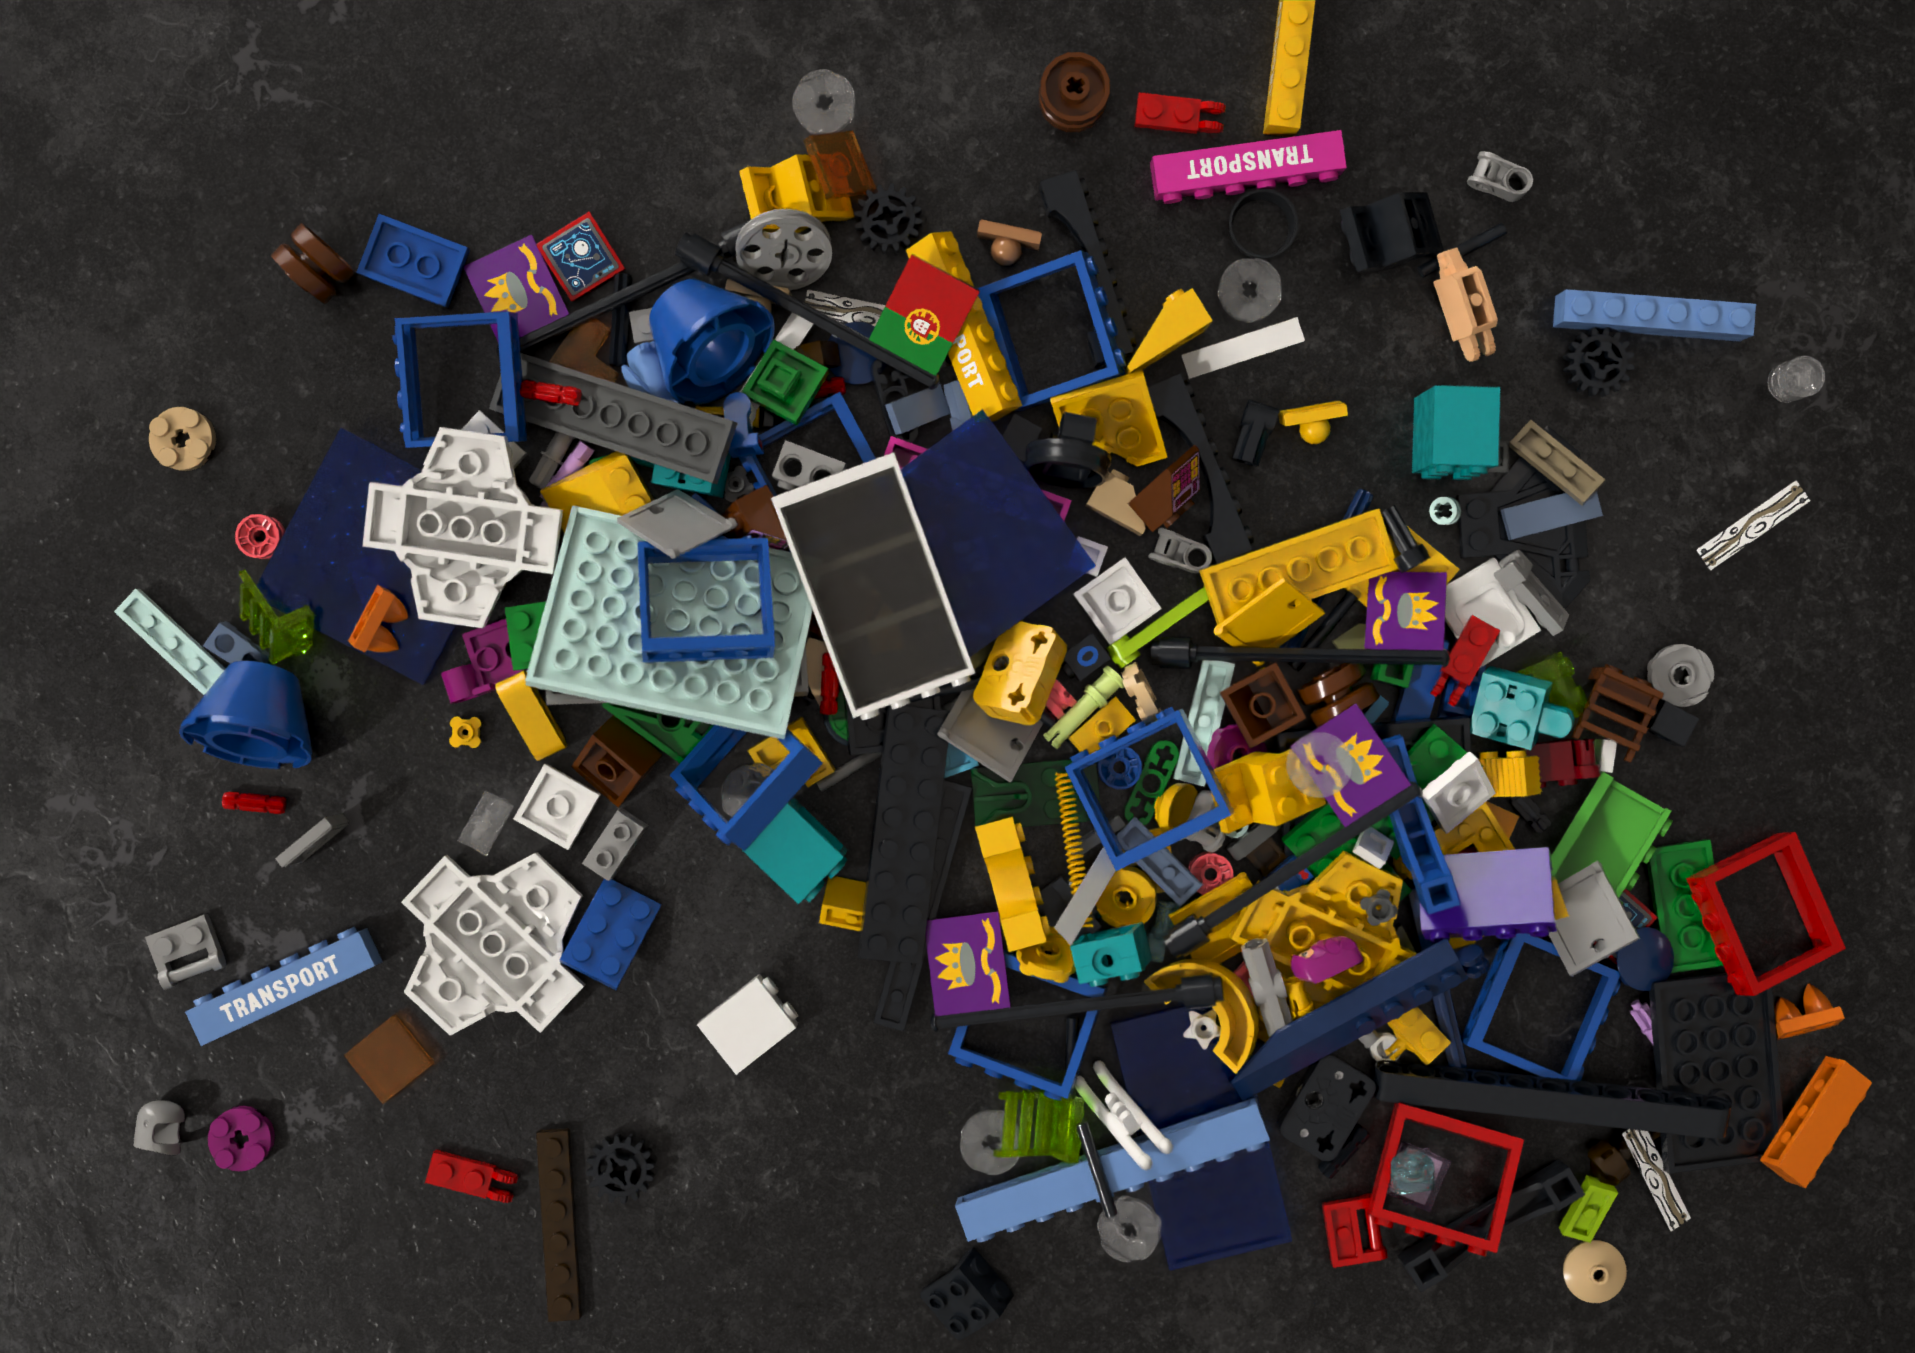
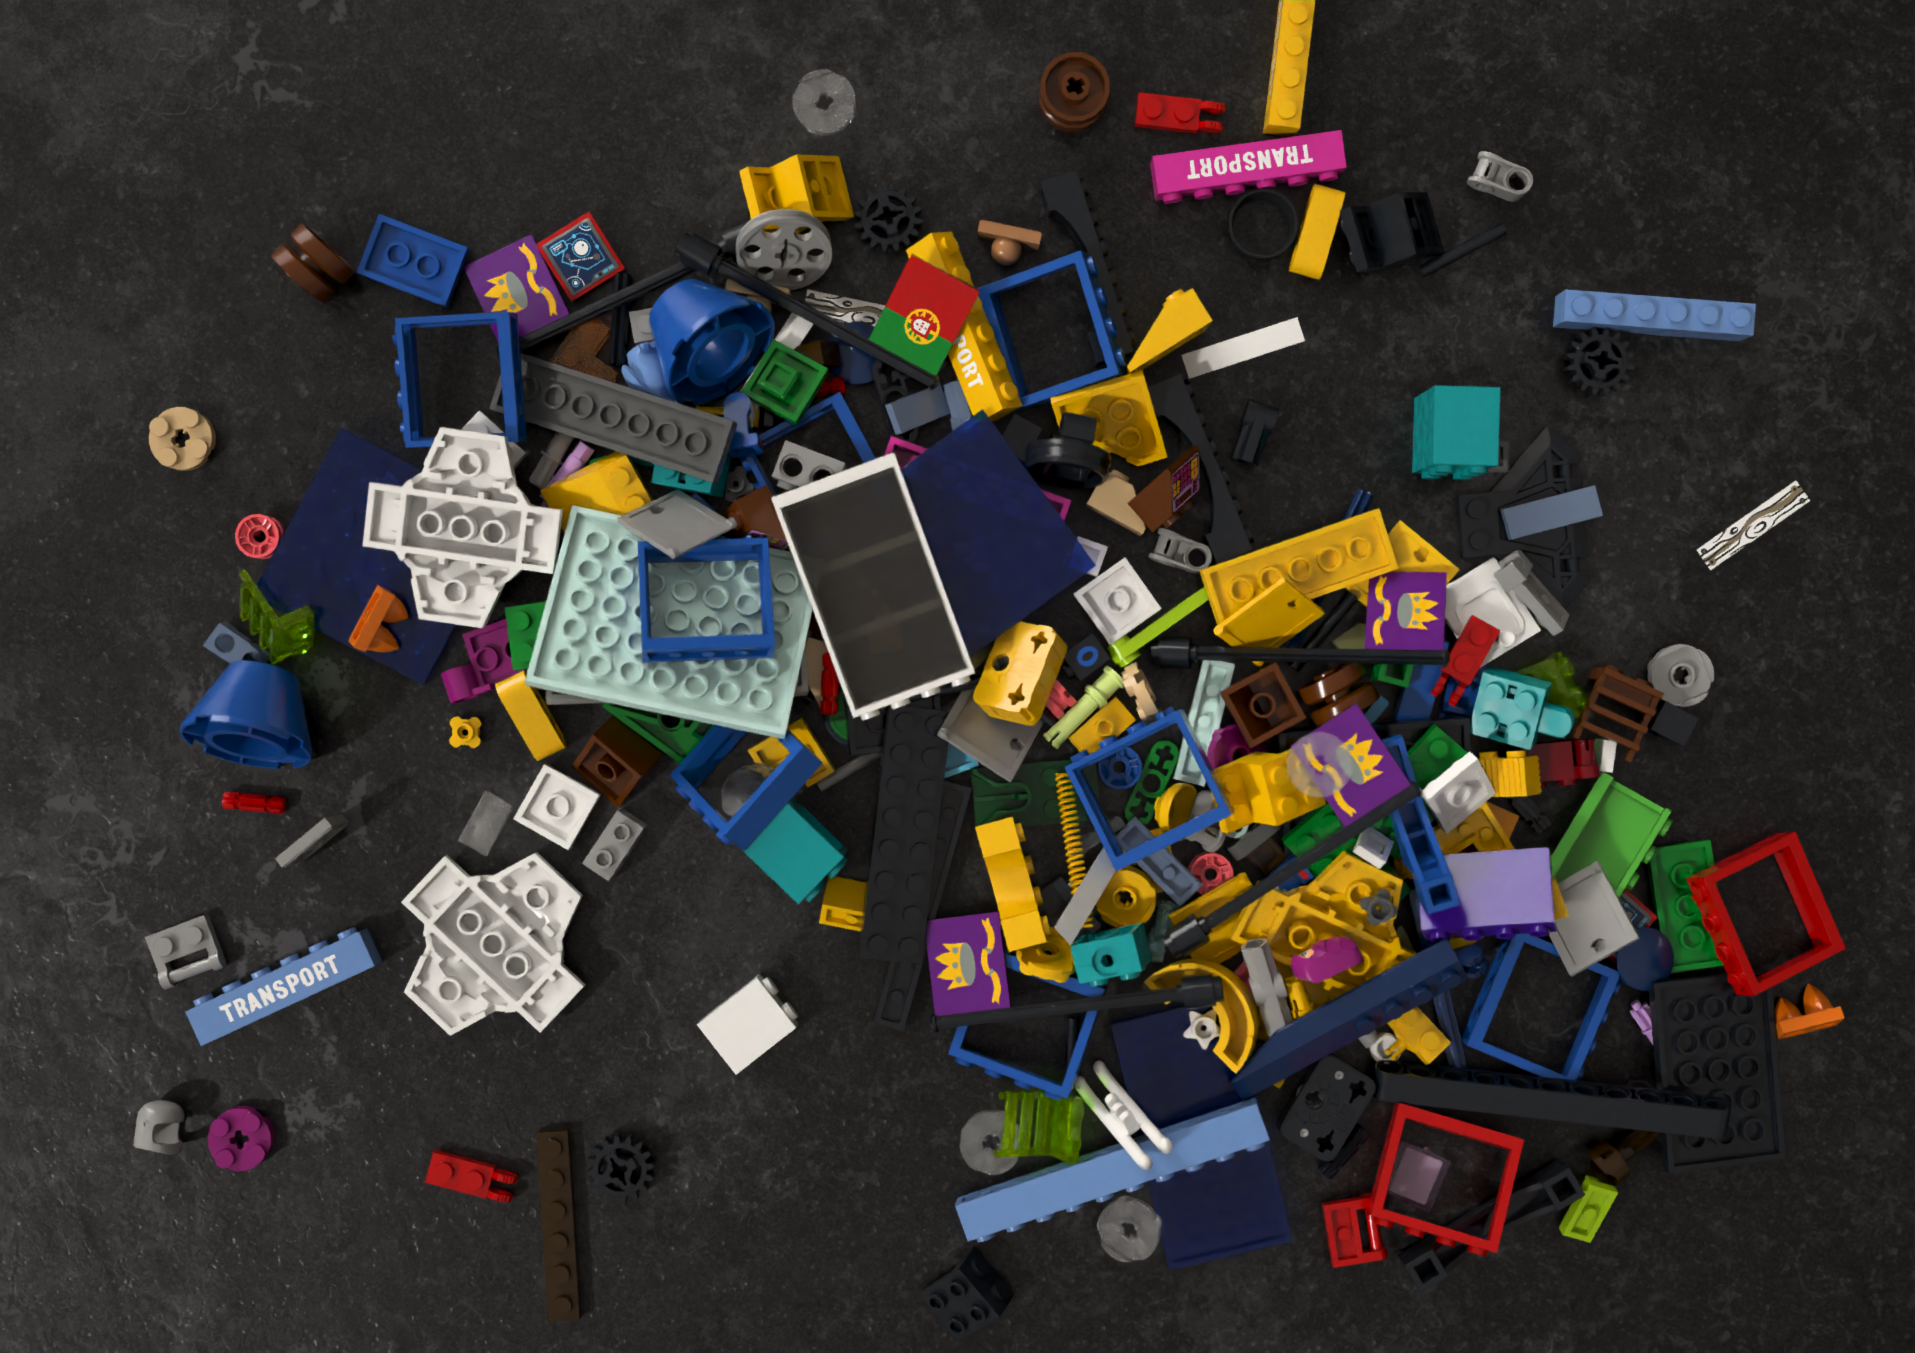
(170, 640): light aqua plate -> none
(389, 1059): clear orange tile -> none
(550, 392): red axle -> none
(610, 933): blue plate -> none
(839, 164): clear orange tile -> none
(1096, 1169): black bar -> none
(1268, 289): clear plate -> none
(1313, 419): yellow tile -> none
(1316, 231): none -> yellow beam
(1411, 552): black piece -> none
(1412, 1172): clear light blue piece -> none
(1434, 510): light aqua bush -> none
(1466, 305): light nougat hinge -> none
(1556, 462): dark tan plate -> none
(1584, 1261): tan dish -> none
(1656, 1179): sticker -> none
(1796, 379): clear wheel -> none
(1816, 1121): orange brick -> none

